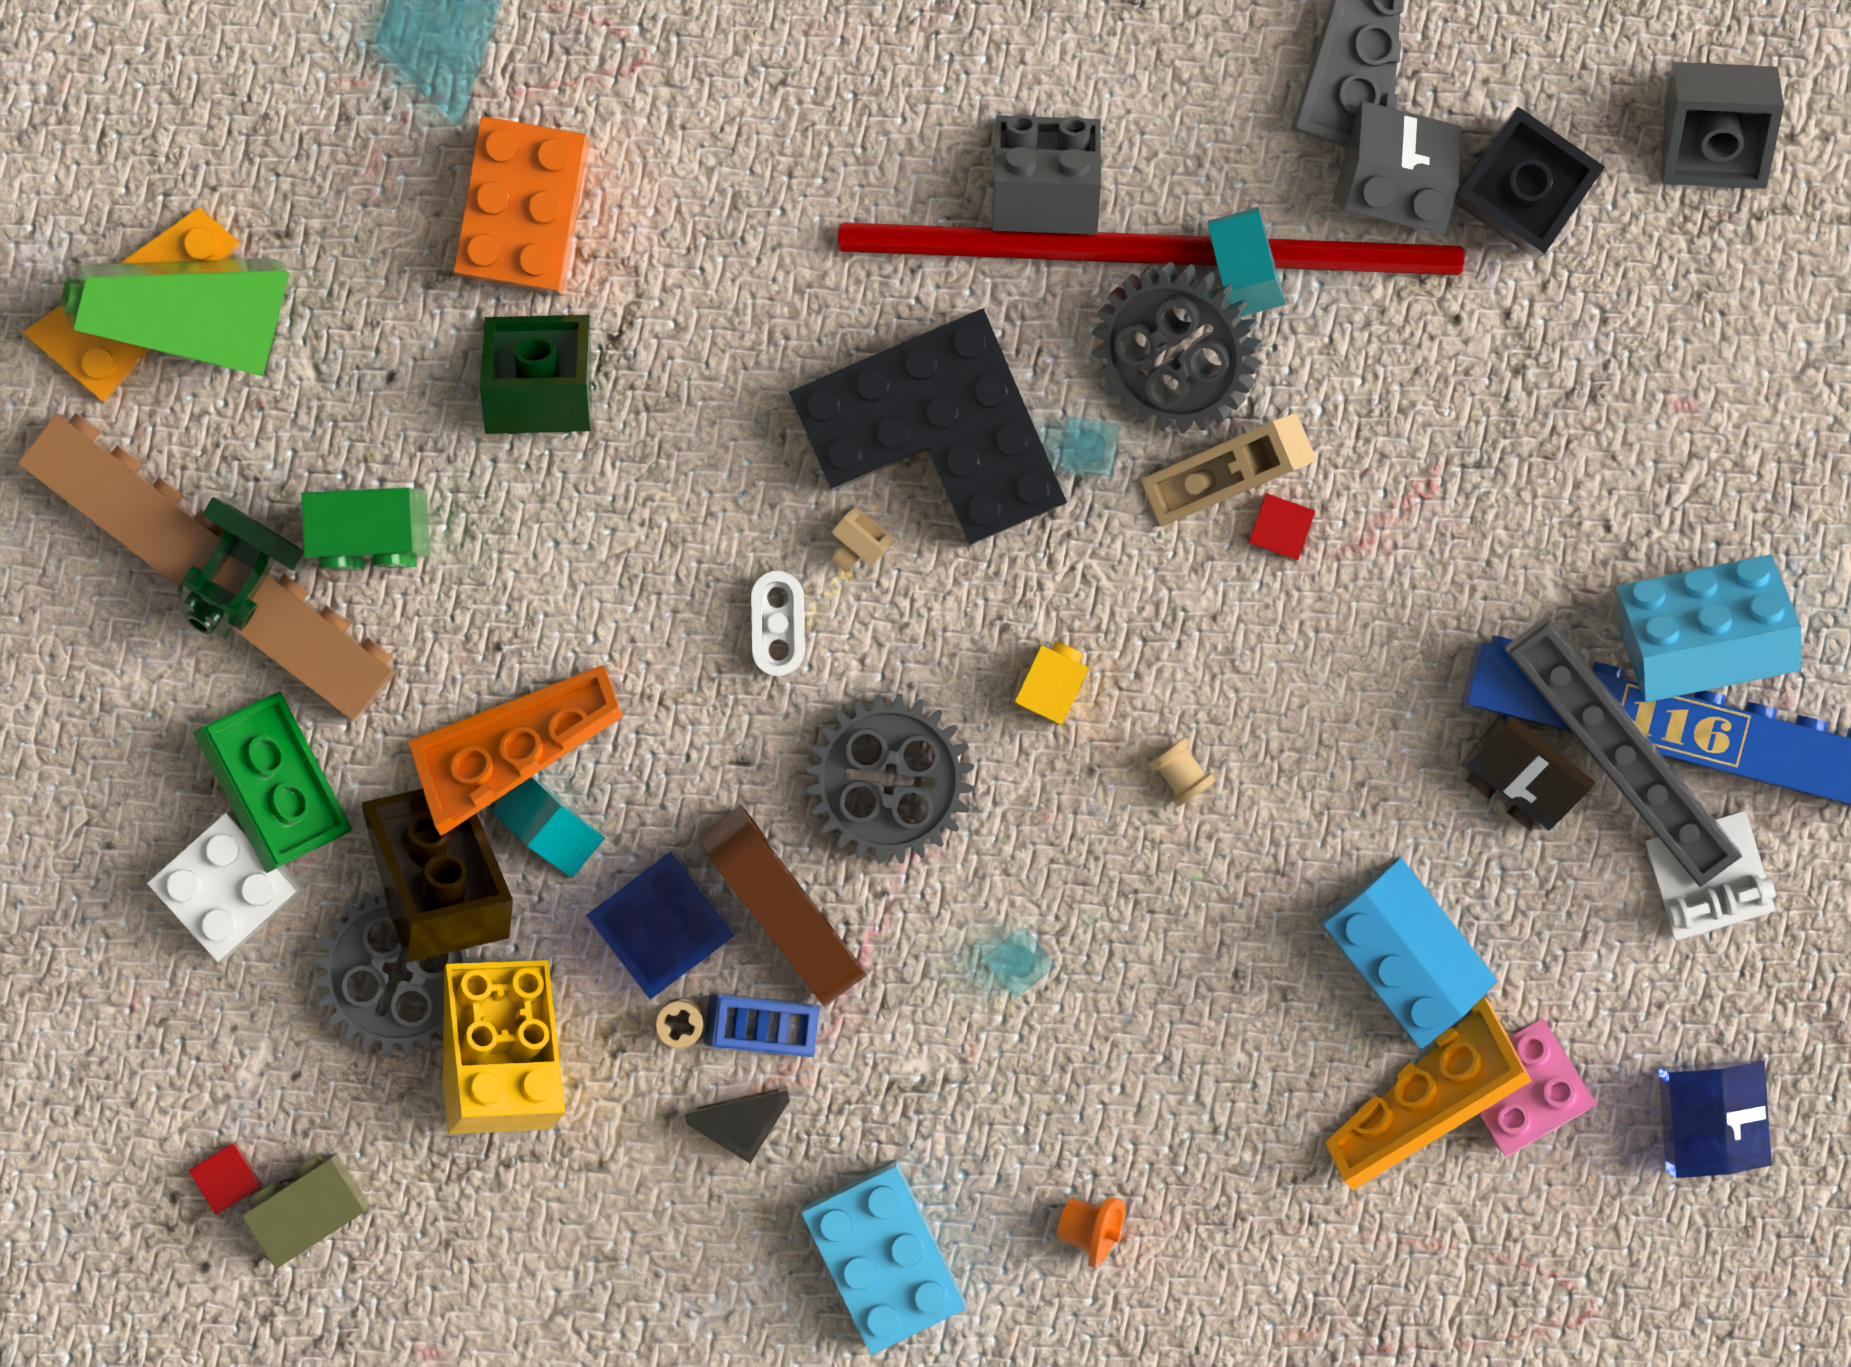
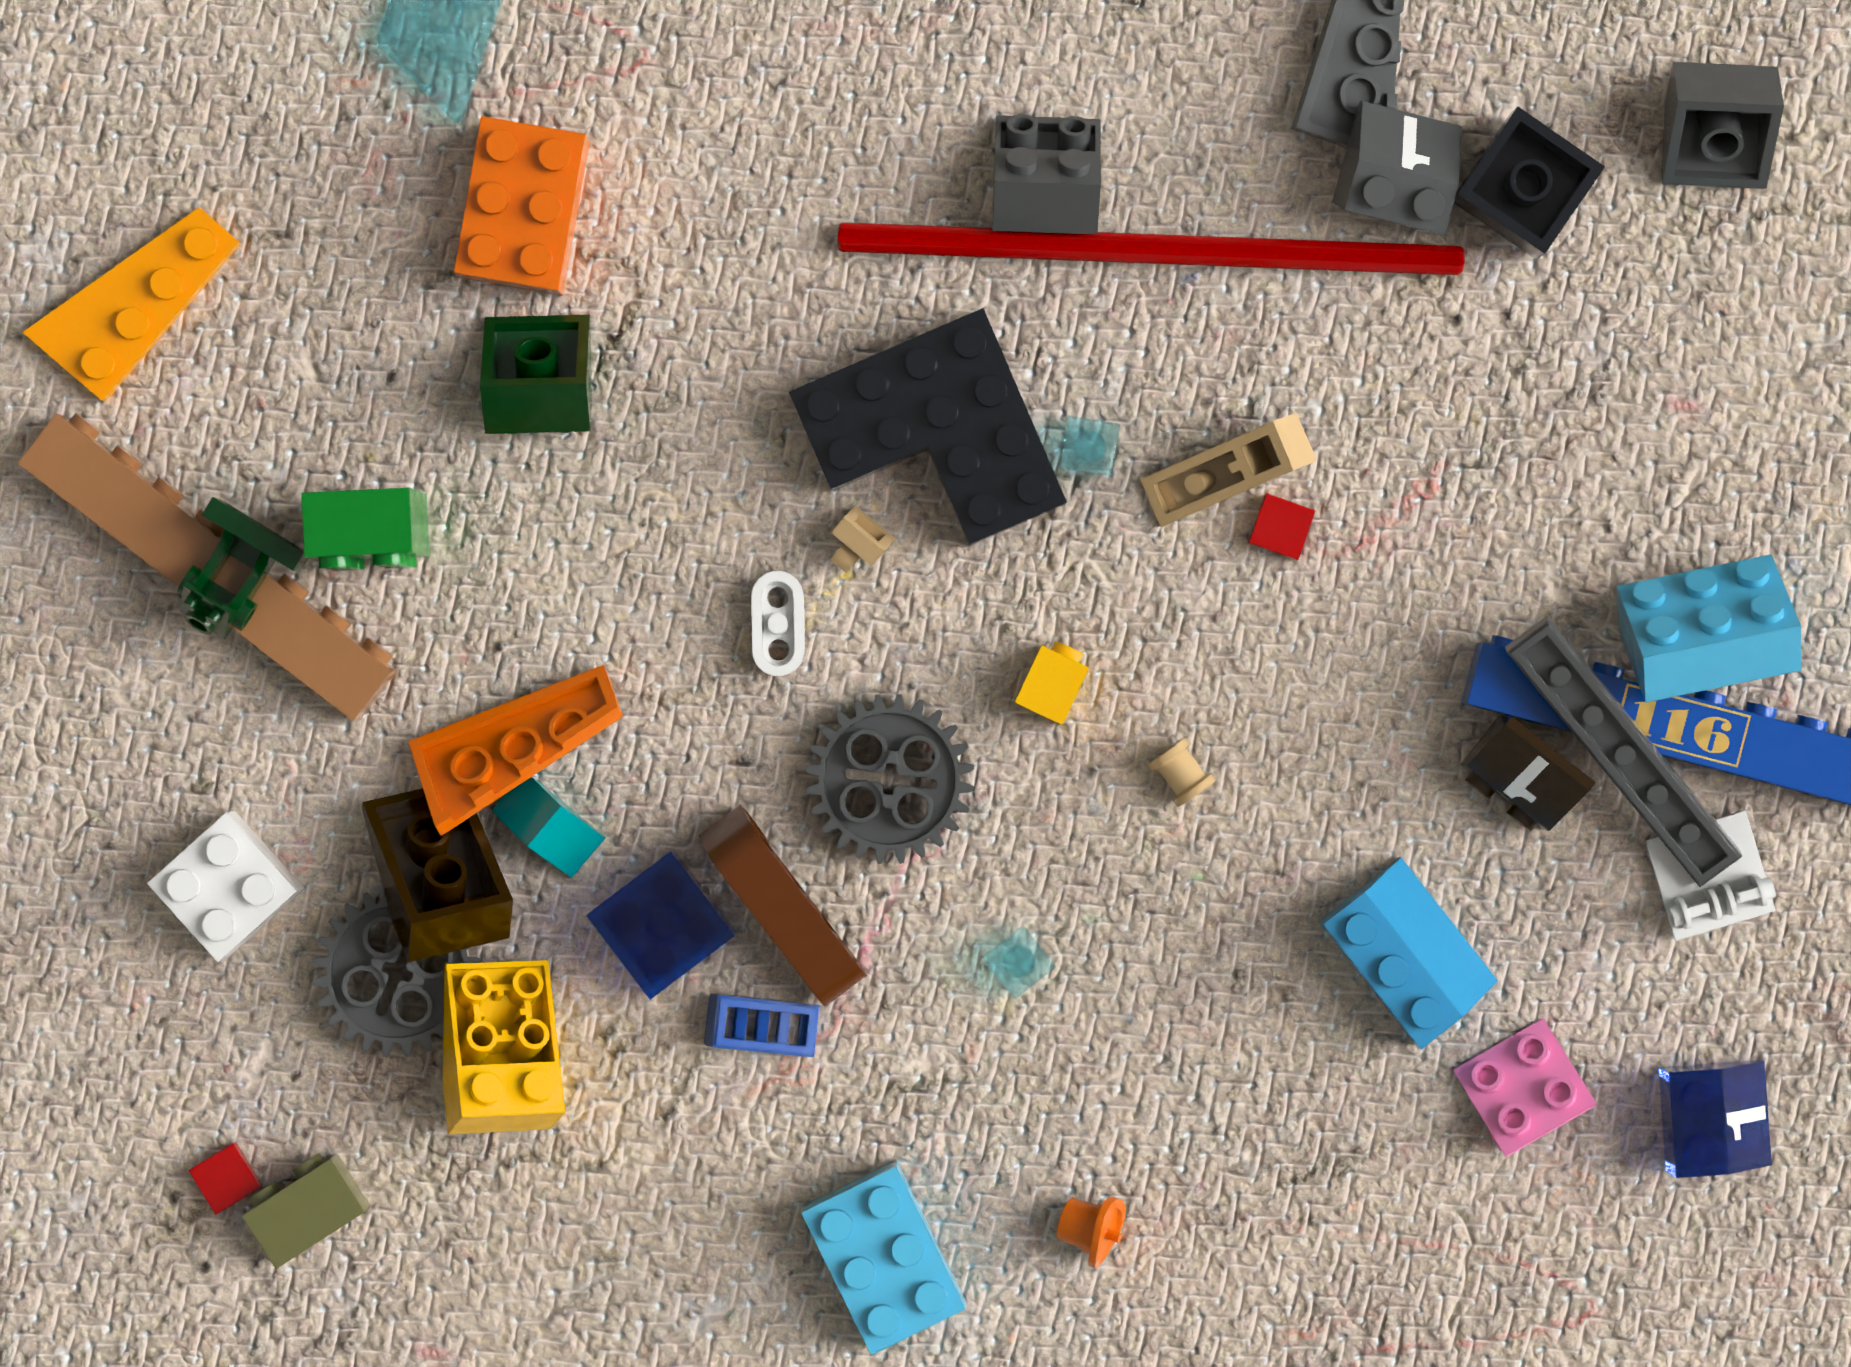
(183, 308): bright green slope -> none
(272, 781): green tile -> none
(665, 1027): tan bush -> none
(740, 1122): clear smoke slope -> none
(1147, 308): dark grey gear -> none
(1246, 261): teal slope -> none
(1446, 1088): light orange wing -> none

